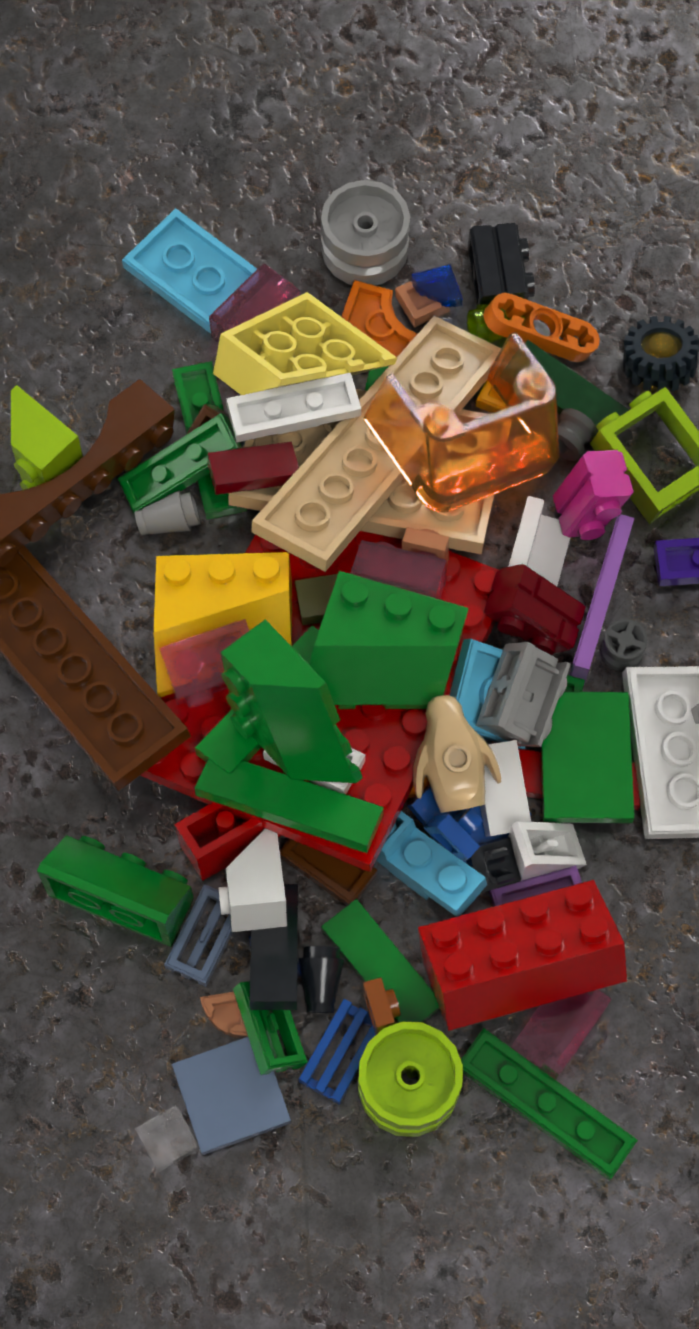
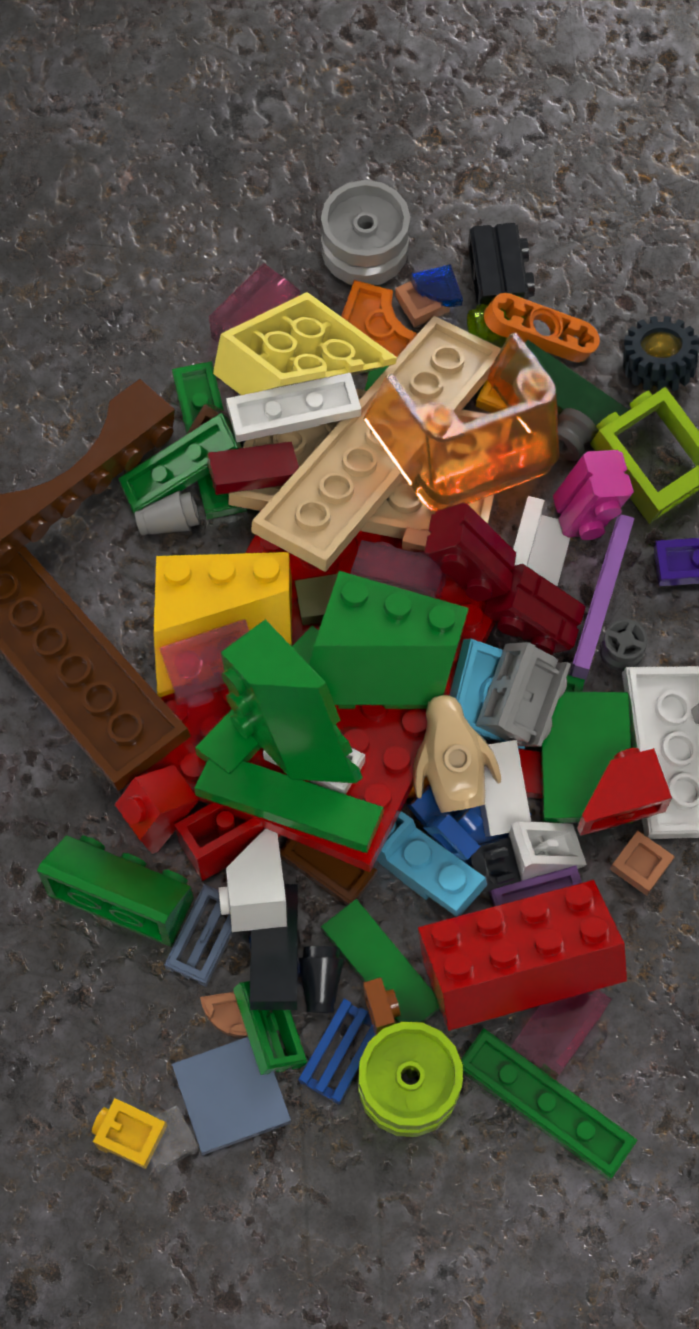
(40, 441): lime slope -> none
(128, 1132): none -> yellow bracket
(155, 804): none -> red slope
(188, 267): medium azure tile -> none
(470, 552): none -> dark red brick
(627, 792): none -> red slope
(642, 863): none -> nougat plate

